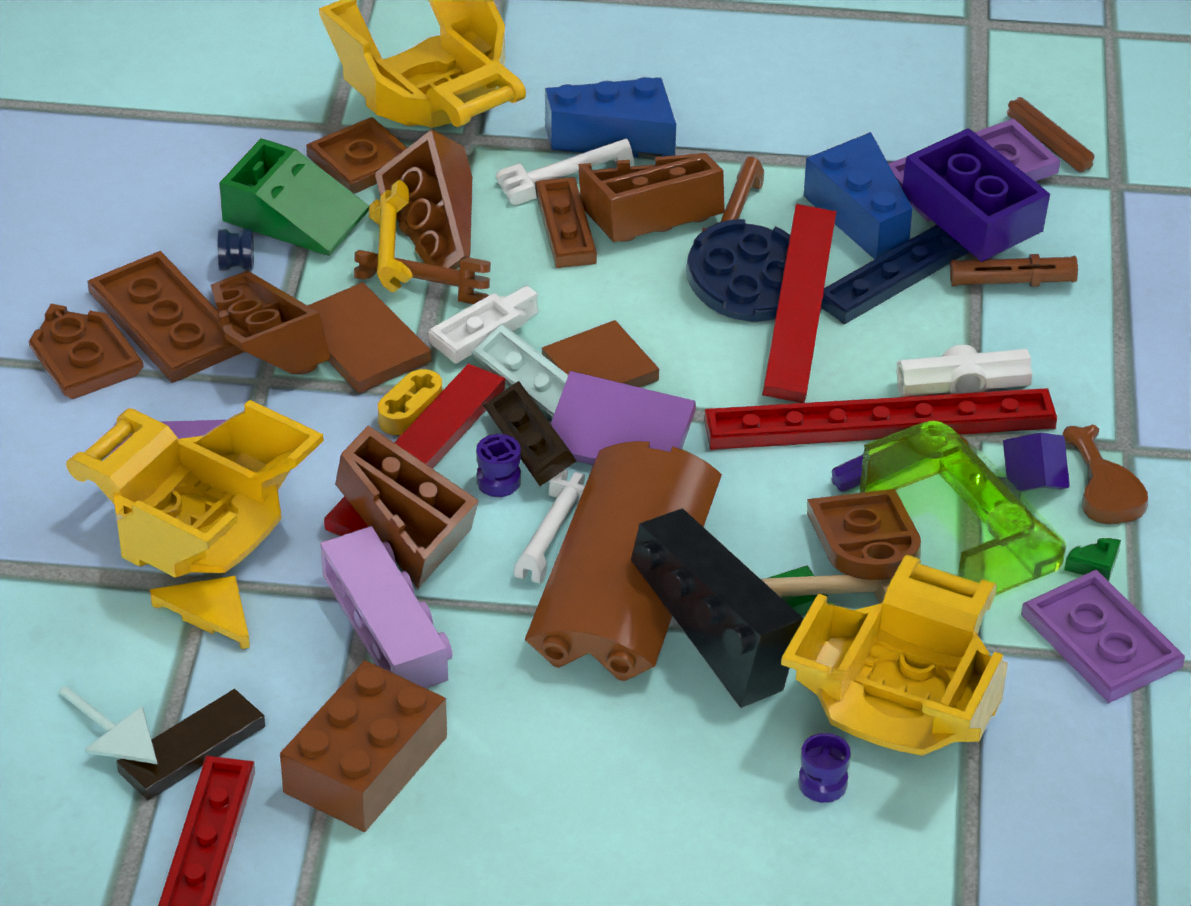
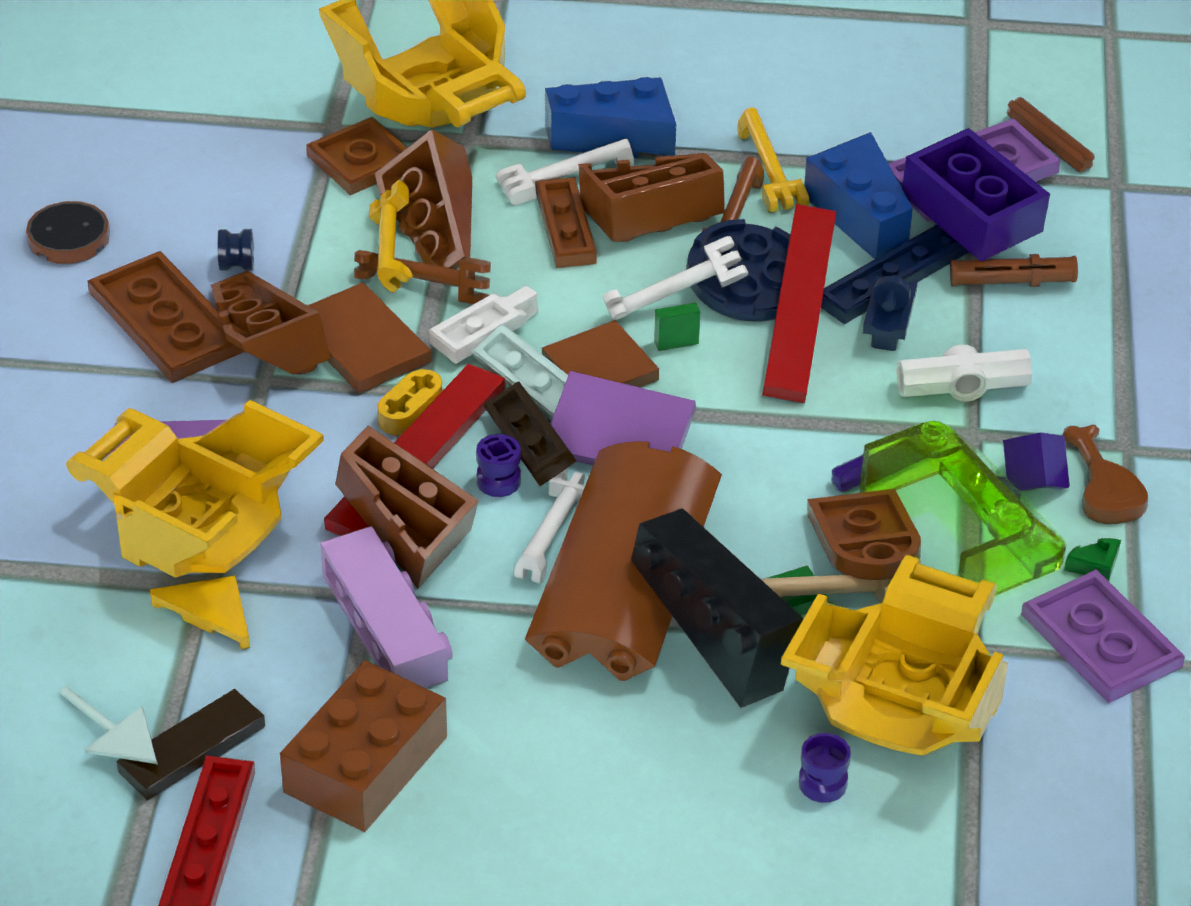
(68, 231): none -> black tile
(83, 351): dark orange tile -> none
(289, 199): green slope -> none
(677, 326): none -> green tile
(716, 265): none -> white hinge
(751, 124): none -> yellow hinge
(877, 418): red tile -> none
(889, 311): none -> dark blue hips

